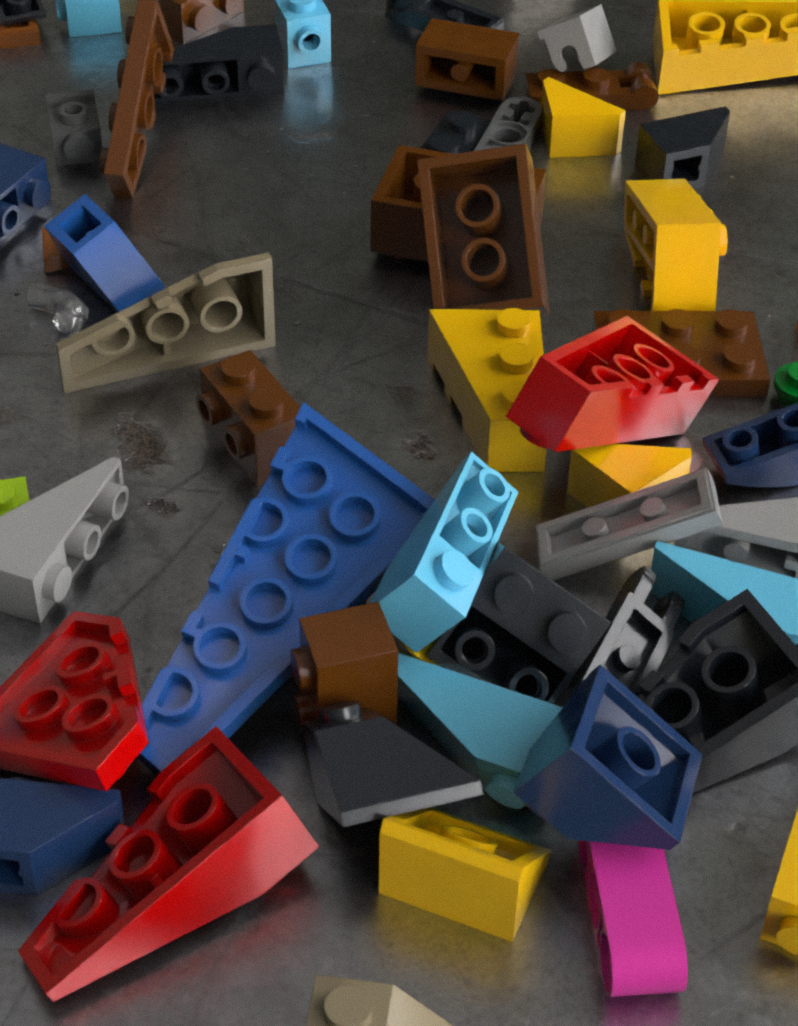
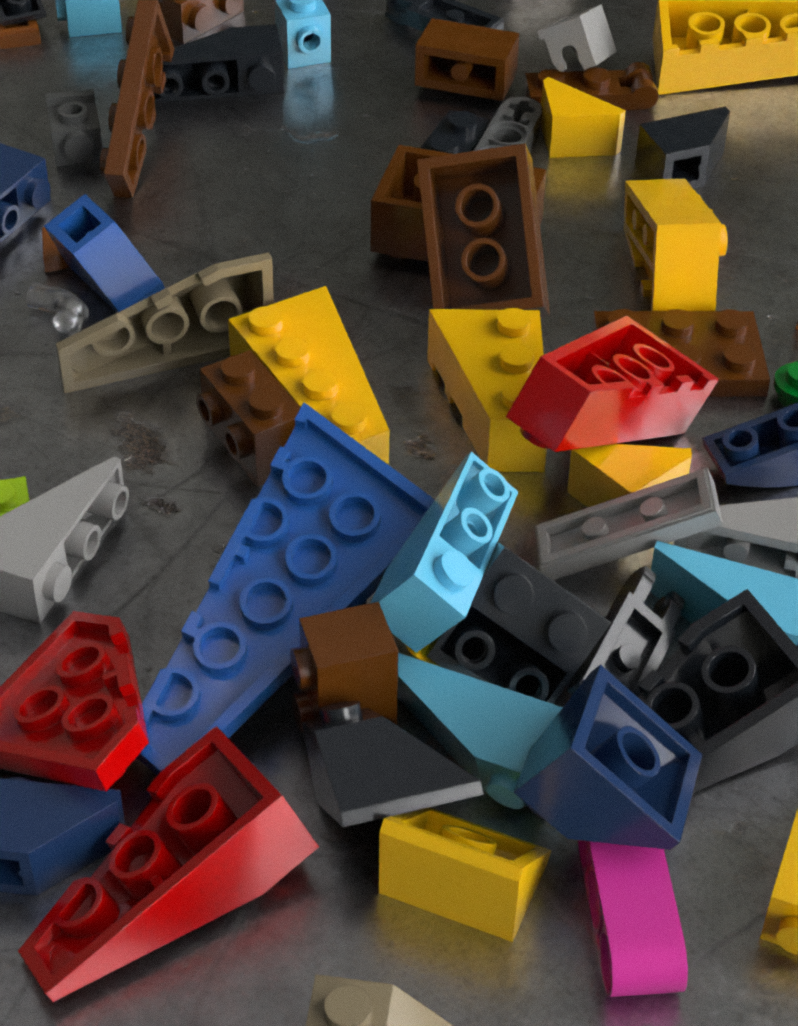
(314, 362): none -> yellow wedge

